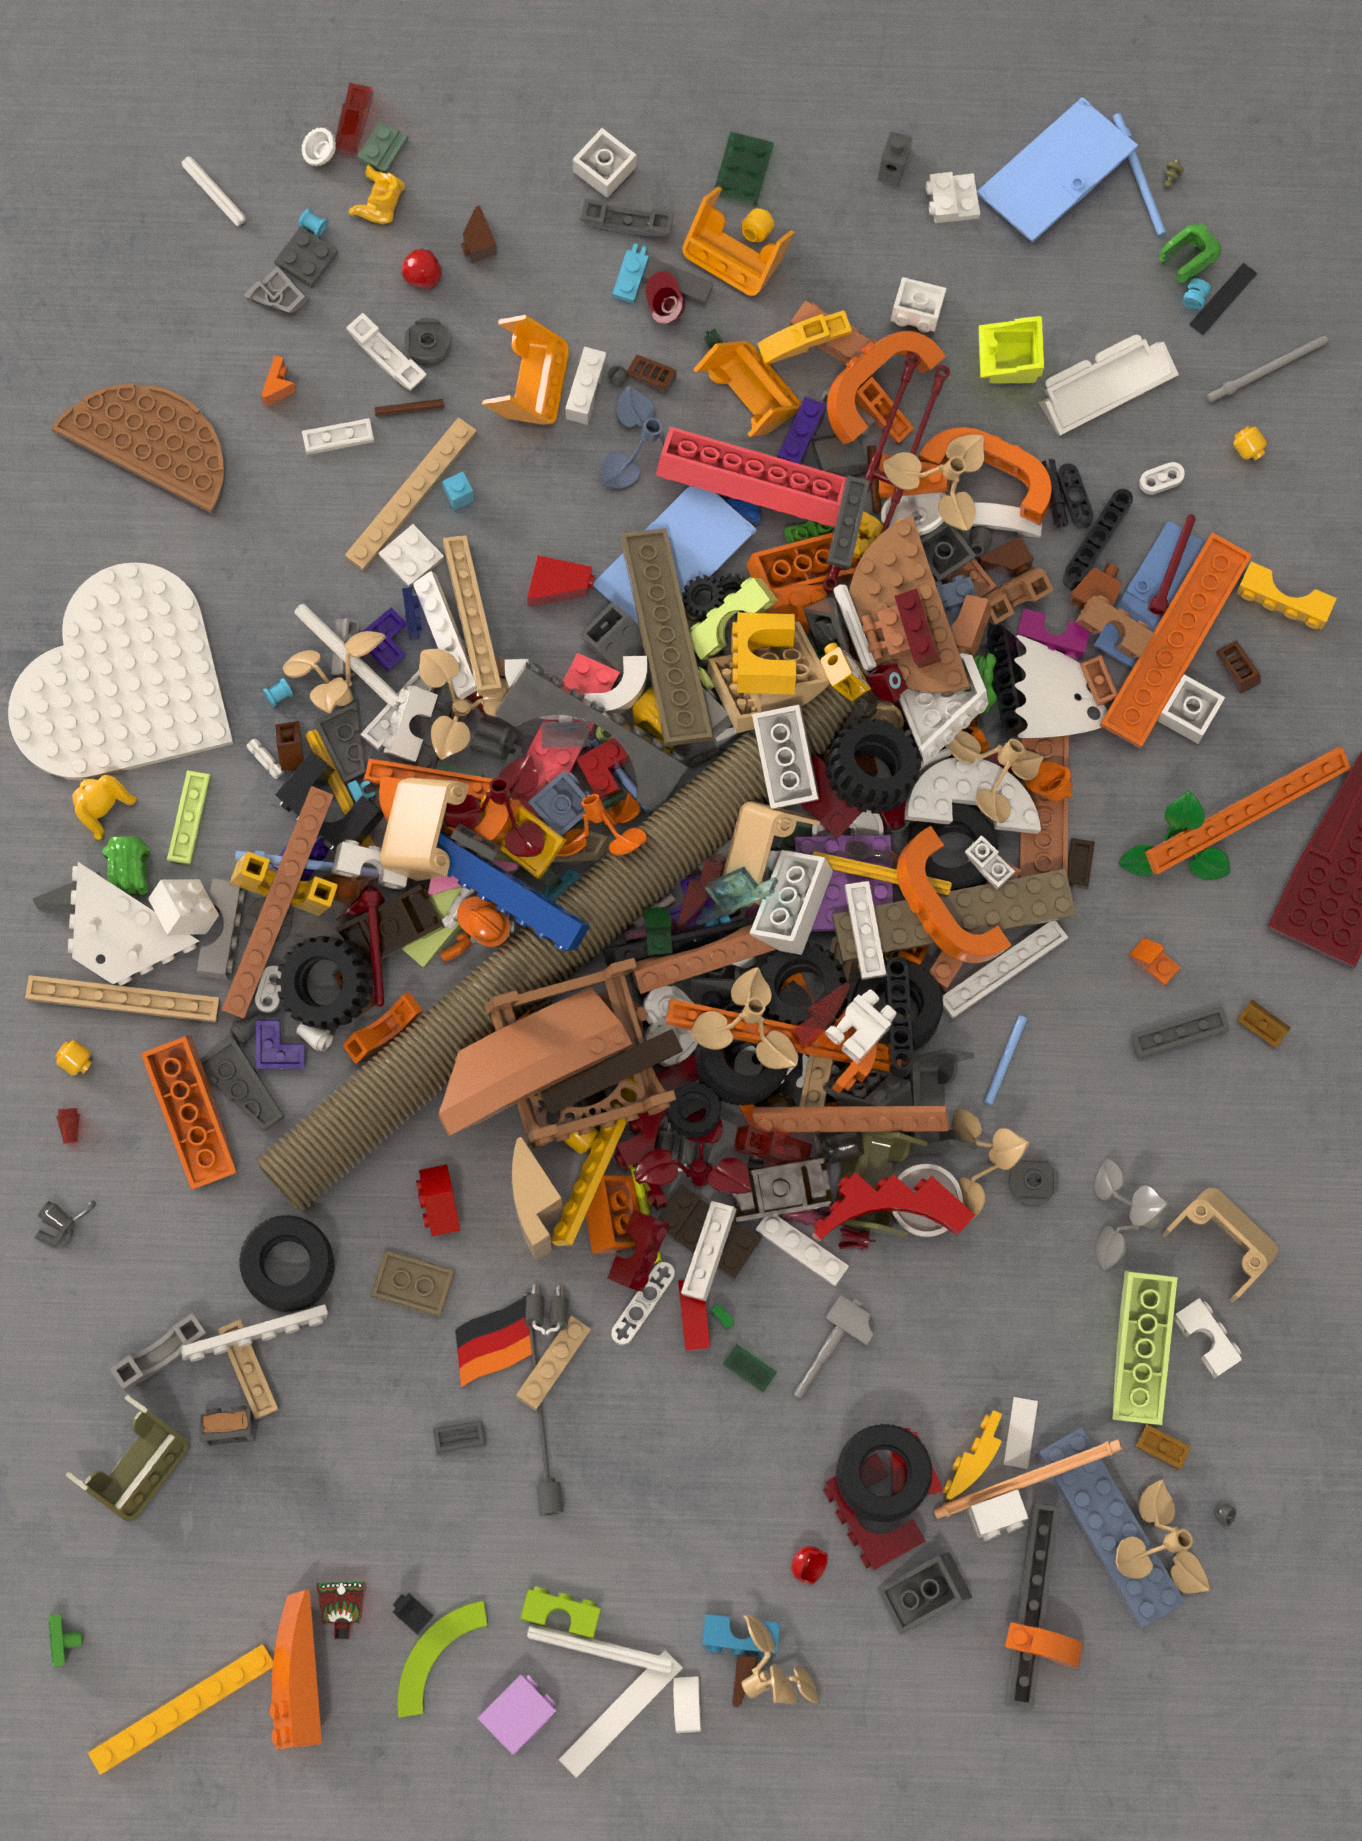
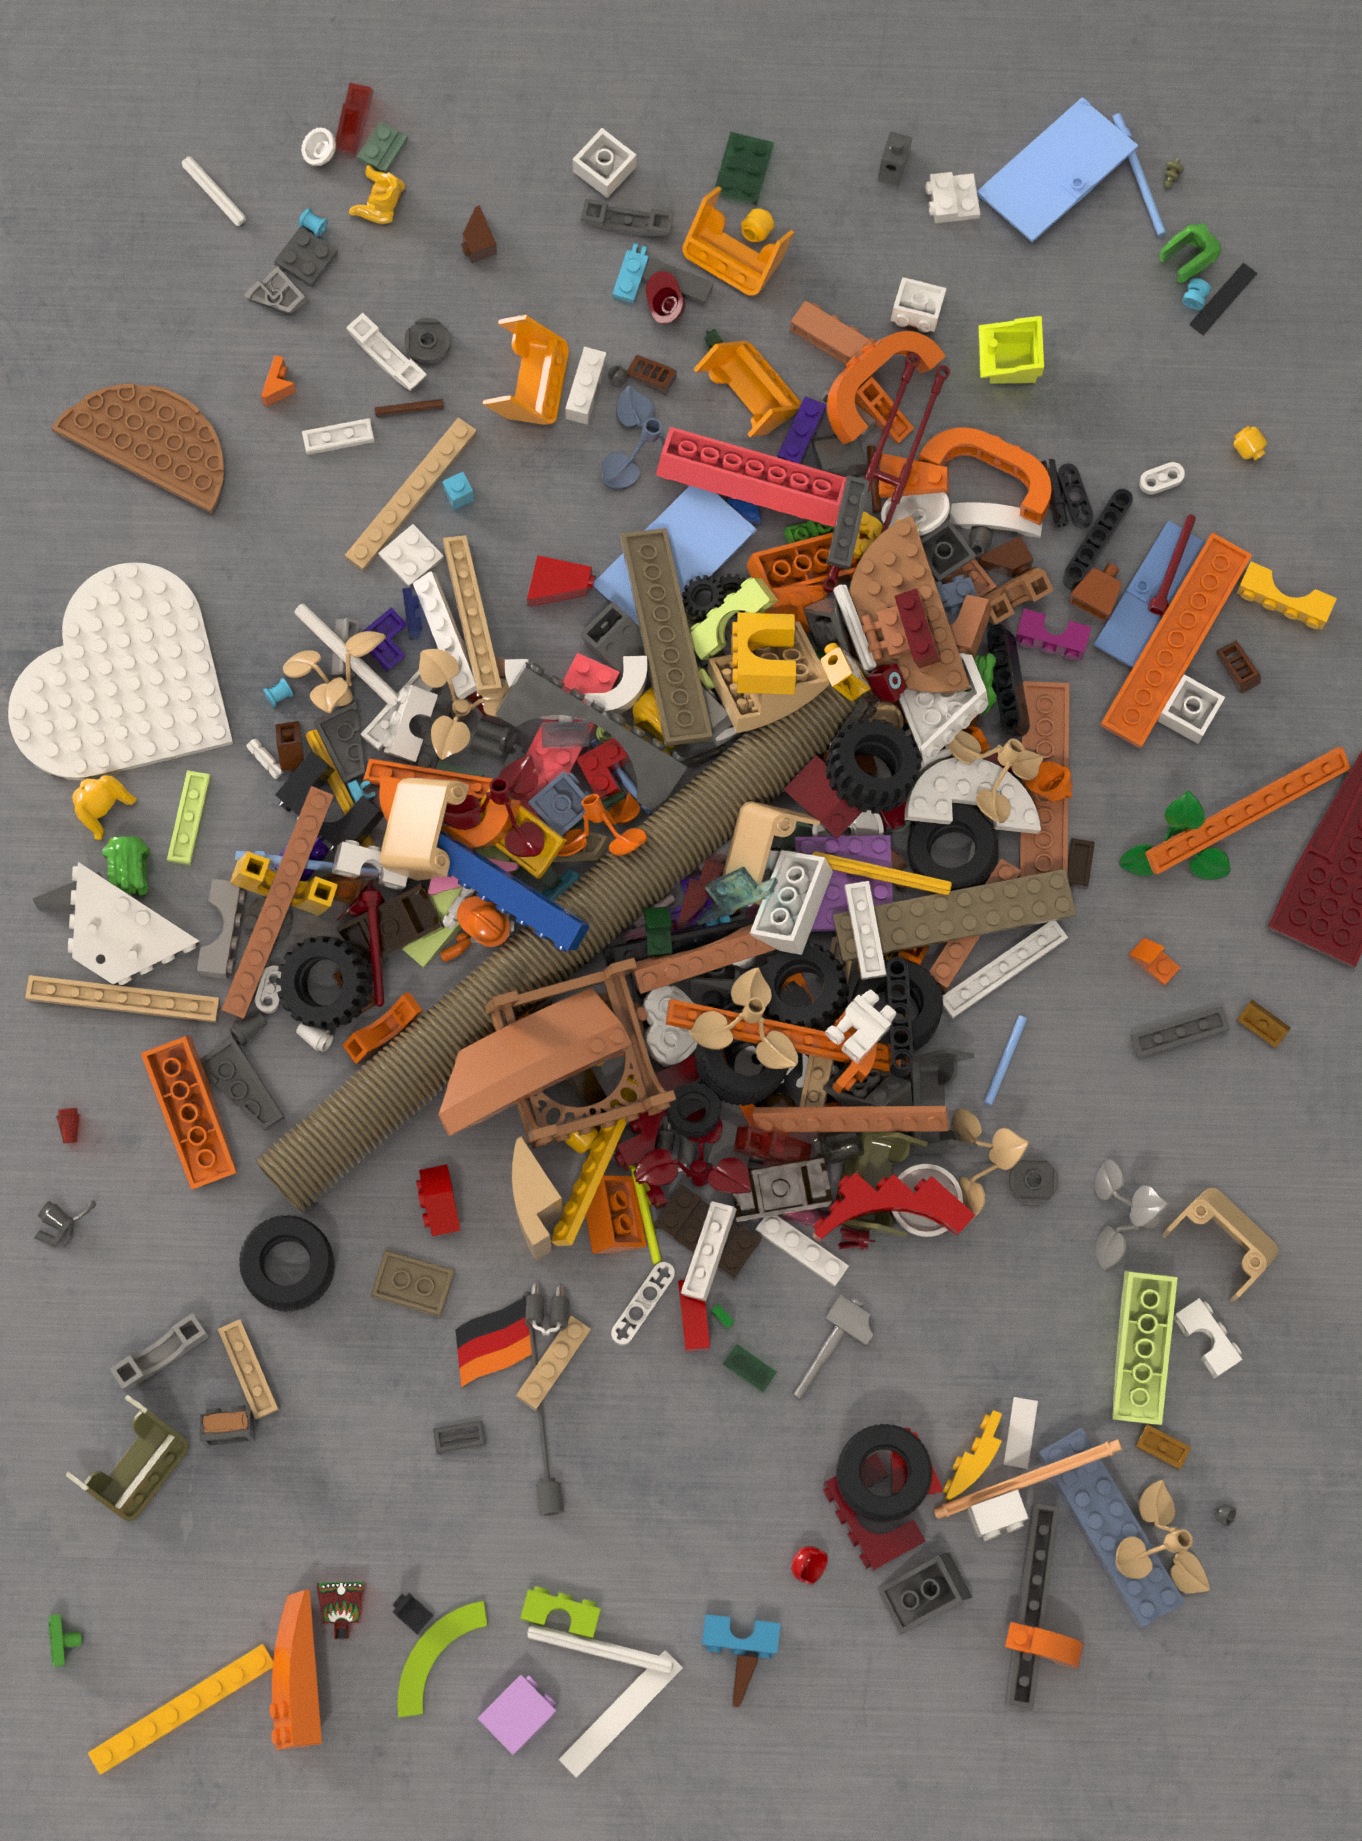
(73, 1058): yellow head -> none
(183, 907): white brick -> none
(244, 1336): white plate -> none
(273, 1054): dark purple plate -> none
(421, 269): red hair -> none
(469, 839): dark grey plate -> none
(611, 1072): dark brown tile -> none
(649, 1235): dark red arch -> none
(687, 1704): white slope -> none
(782, 1687): tan plant -> none
(785, 757): white slope -> none
(804, 335): yellow slope -> none
(821, 1016): clear red slope -> none
(860, 850): clear smoke piece -> none
(932, 911): orange arch -> none
(964, 455): tan plant -> none
(989, 863): white slope -> none
(1050, 693): white piece -> none
(1099, 680): nougat slope -> none
(1114, 379): white slope -> none
(1132, 635): medium nougat arch -> none
(1230, 387): light grey bar -> none

